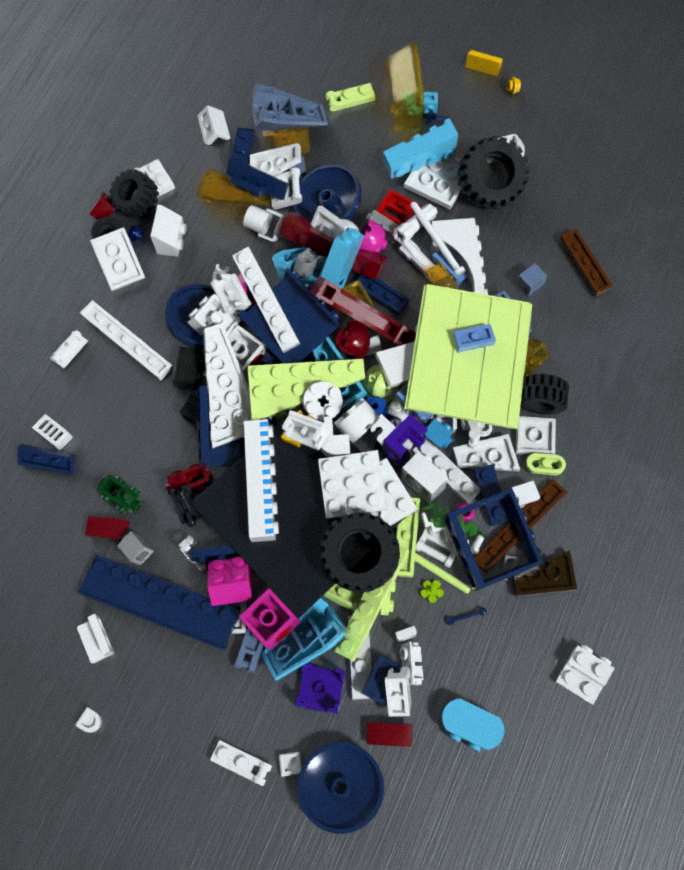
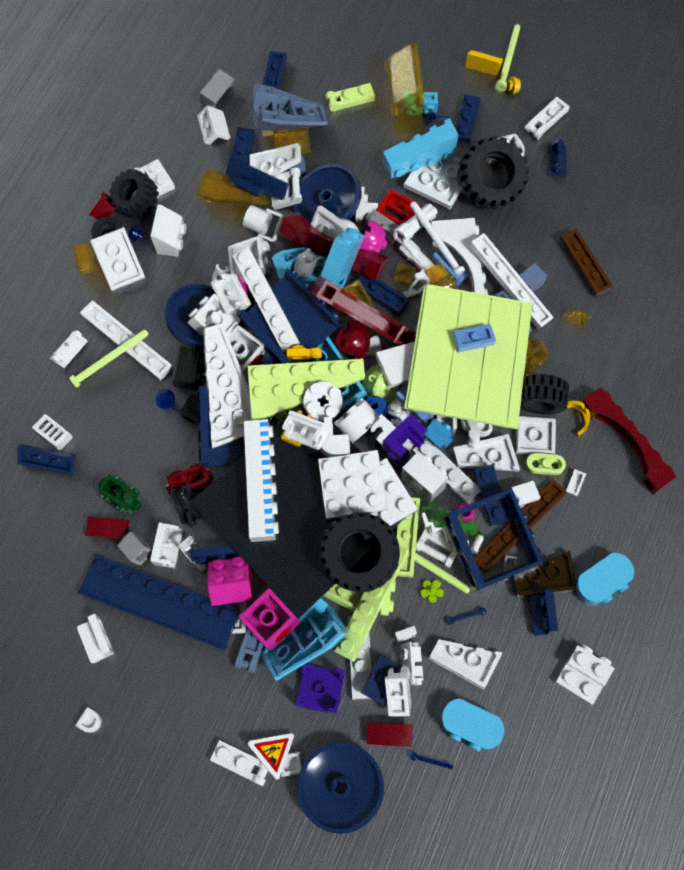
(85, 258): none -> clear yellow brick
(109, 357): none -> yellowish green bar
(165, 399): none -> clear blue tile
(166, 545): none -> white hinge
(216, 88): none -> light grey hinge
(259, 249): none -> white plate
(272, 752): none -> piece
(275, 69): none -> dark blue plate
(300, 353): none -> yellow plate
(364, 209): none -> white slope
(404, 274): none -> clear yellow tile
(414, 756): none -> clear blue hinge
(422, 277): none -> white helmet
(466, 662): none -> white wing
(467, 117): none -> dark blue plate
(501, 85): none -> yellowish green bar
(509, 279): none -> white plate
(543, 613): none -> dark blue bracket
(547, 117): none -> white plate
(557, 158): none -> dark blue hinge
(575, 482): none -> white piece
(578, 317): none -> clear yellow wheel
(585, 412): none -> yellow helmet
(604, 579): none -> medium azure brick
(655, 470): none -> dark red arch

